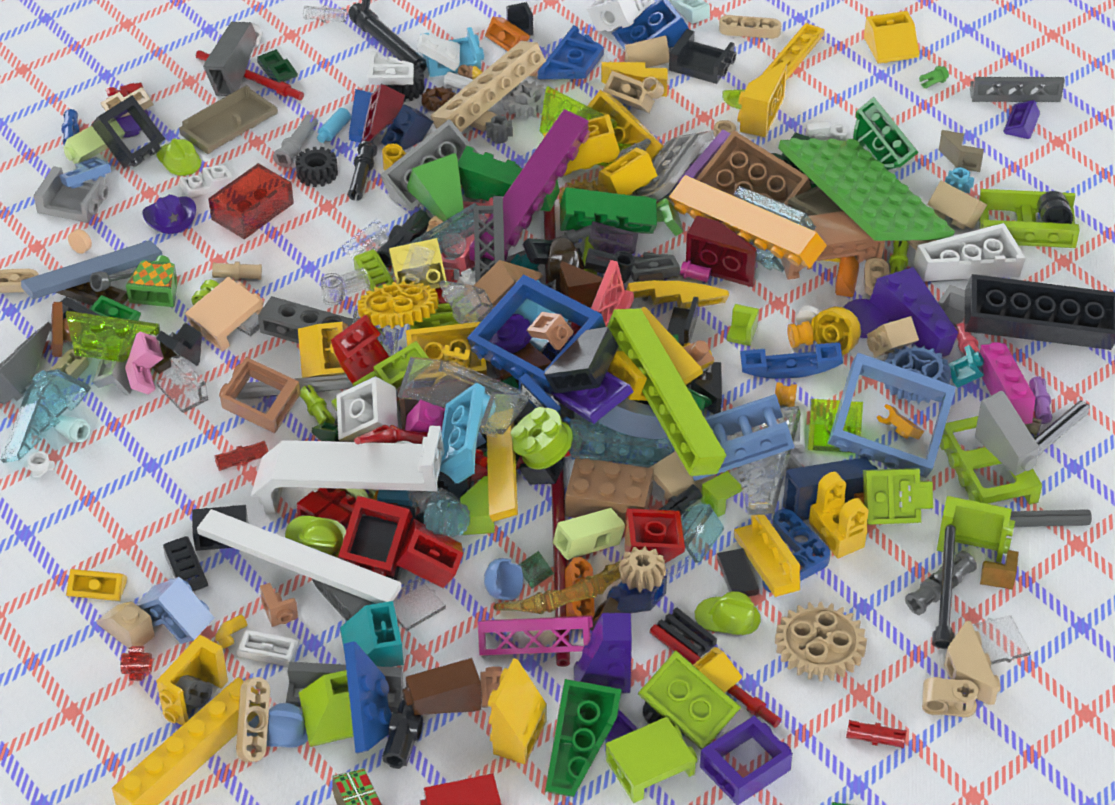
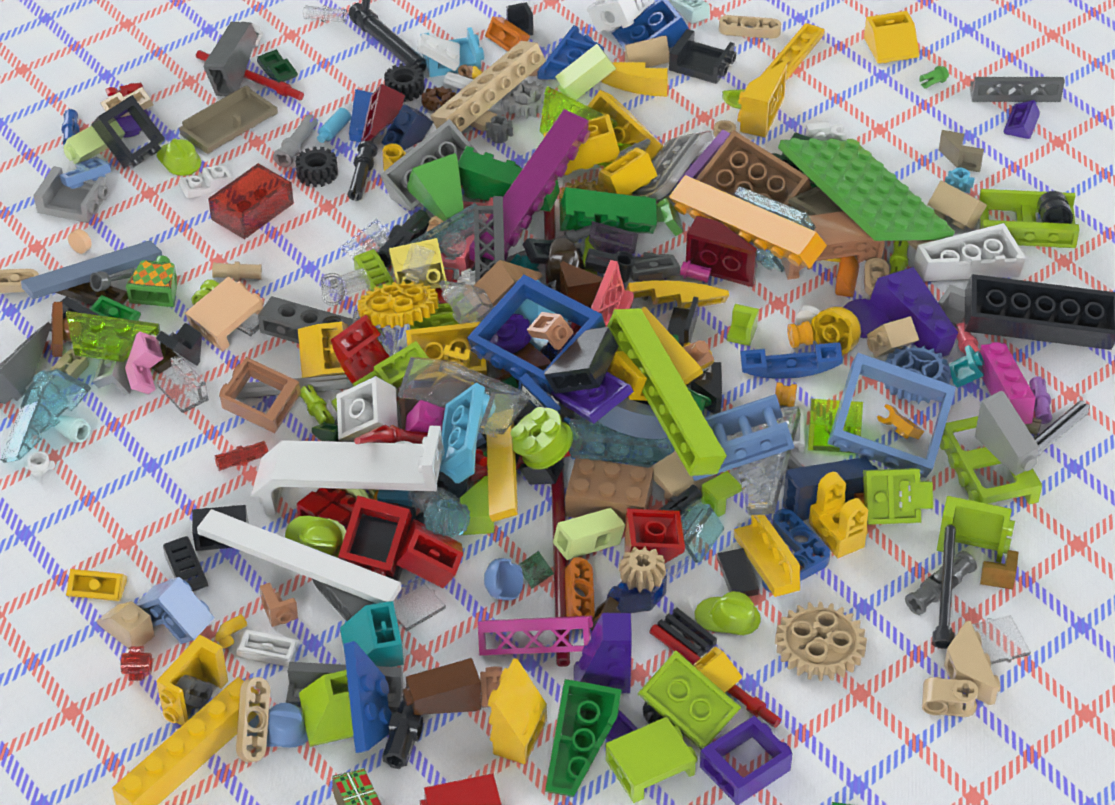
(170, 214): dark purple hat -> none
(389, 71): white wing -> none
(553, 599): clear yellow animal -> none
(584, 73): none -> yellowish green brick
(634, 92): tan hinge -> none
(876, 734): red pin -> none
(882, 136): green wedge -> none
(1051, 518): dark grey axle -> none

